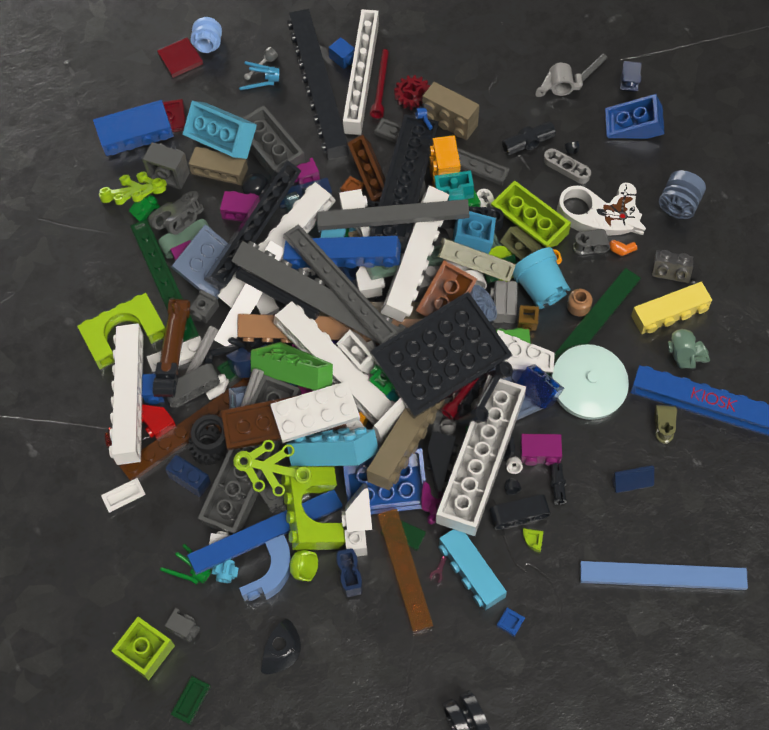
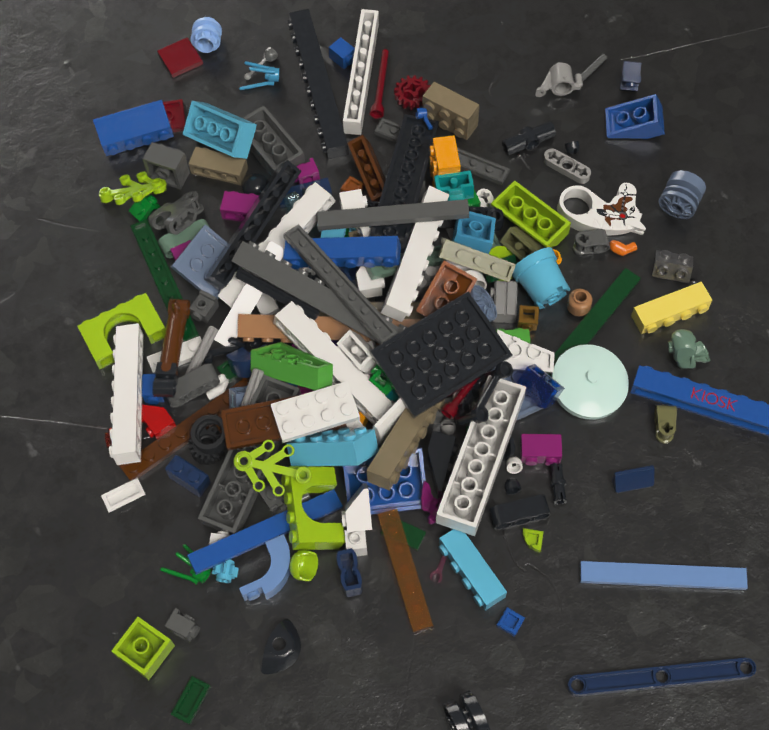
(676, 676): none -> dark blue beam

